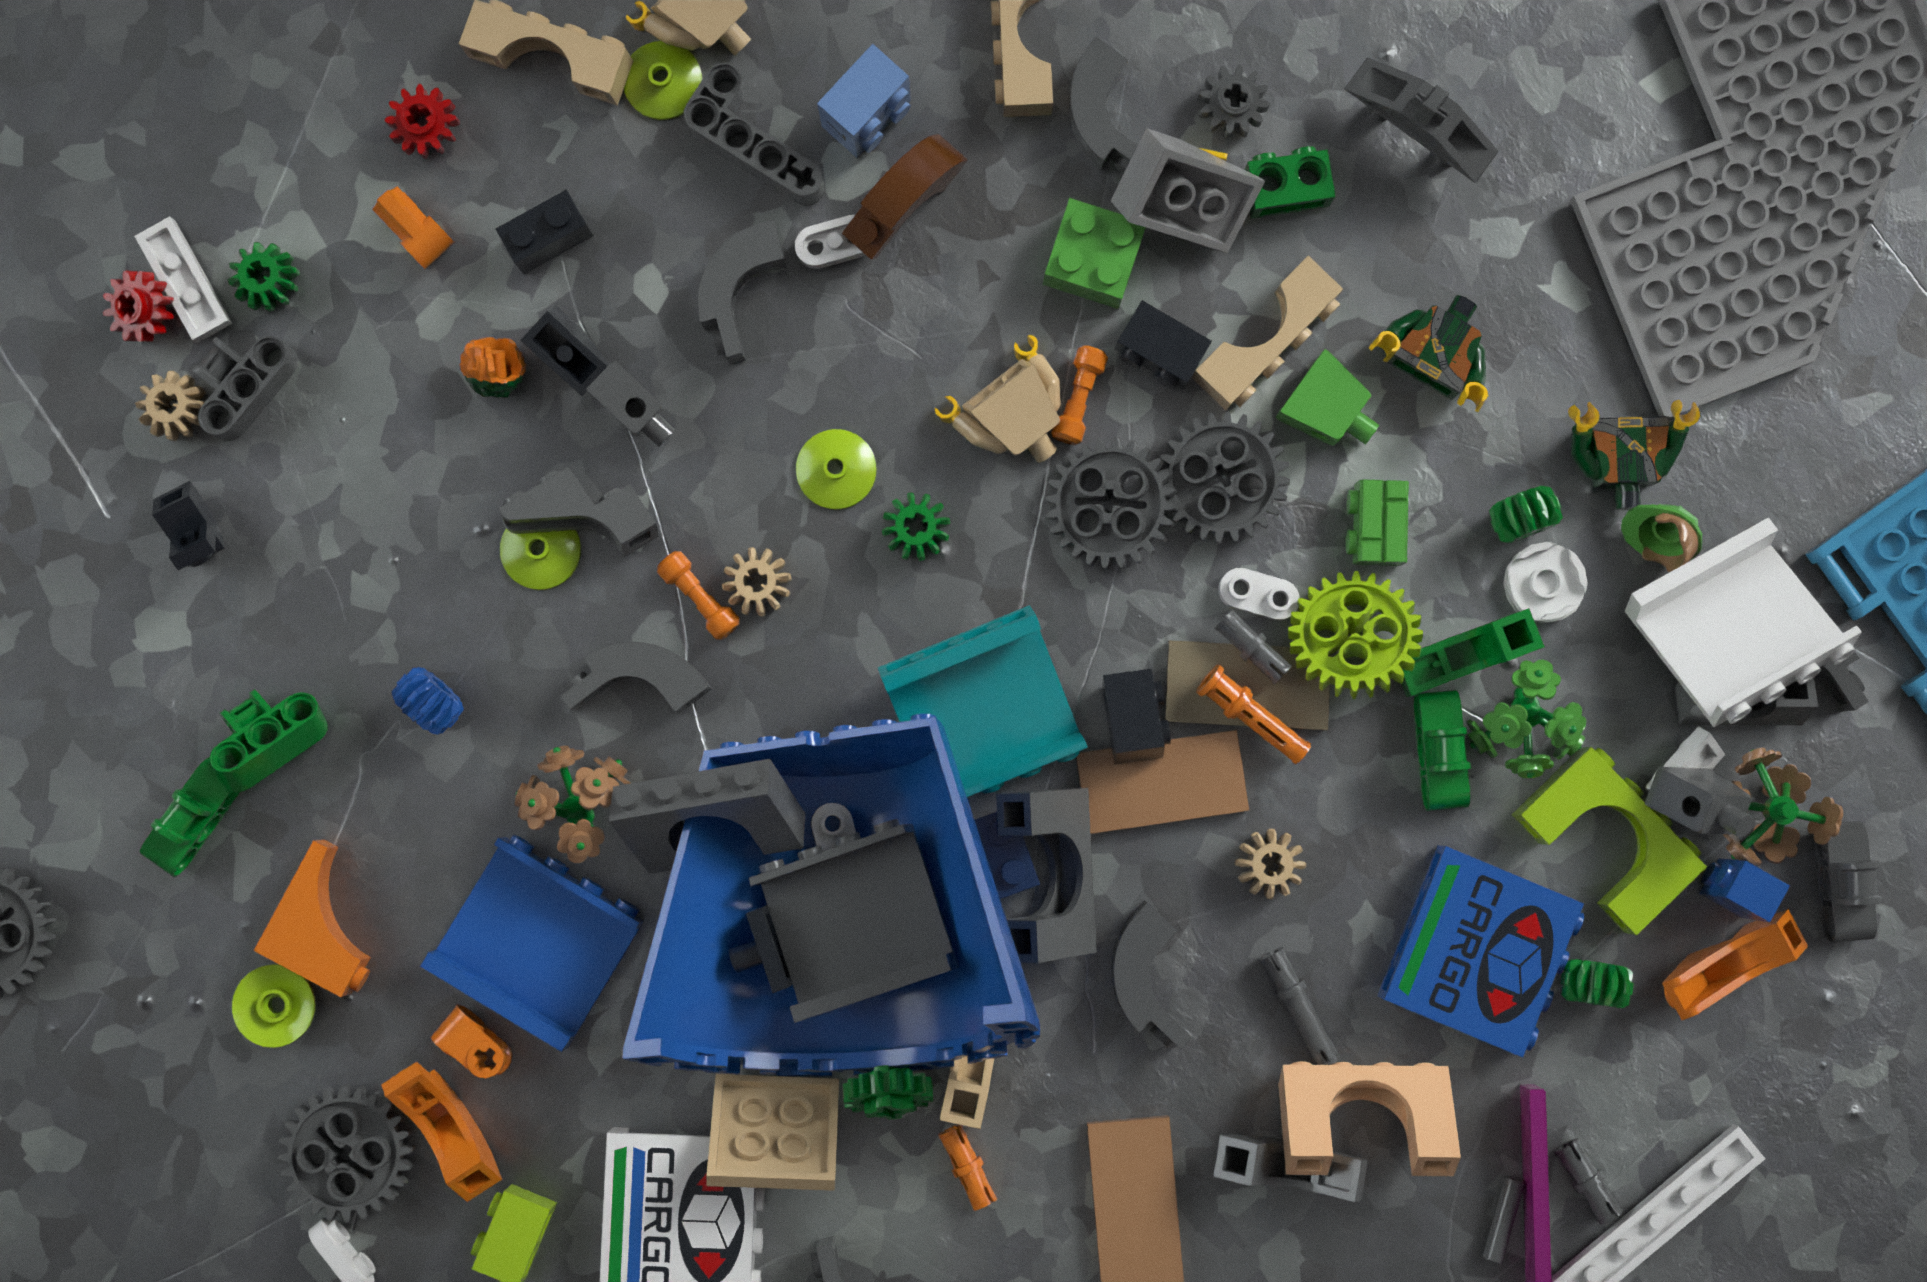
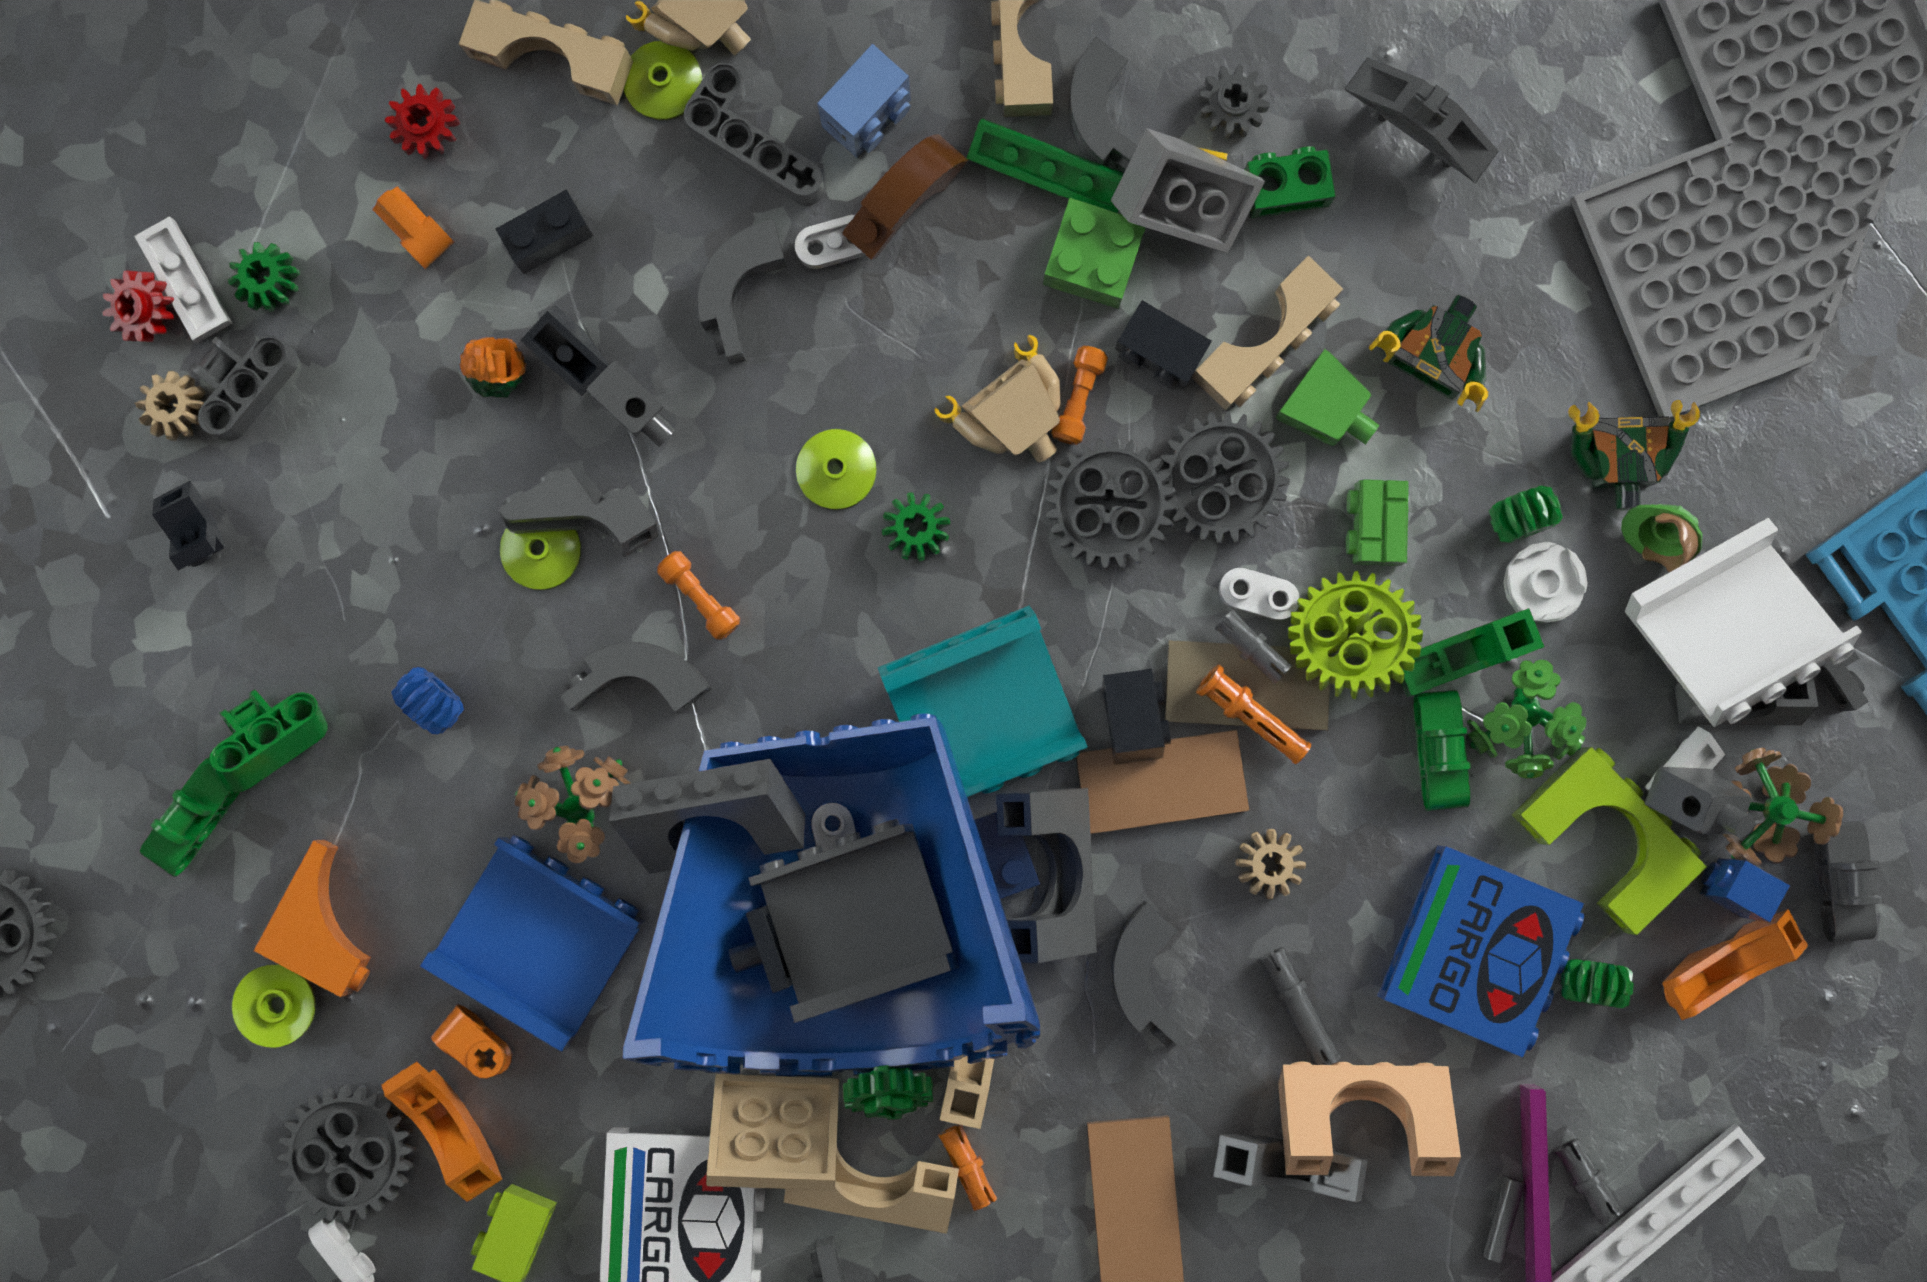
(747, 592): tan gear -> none
(912, 1199): none -> tan arch
(1044, 165): none -> green plate

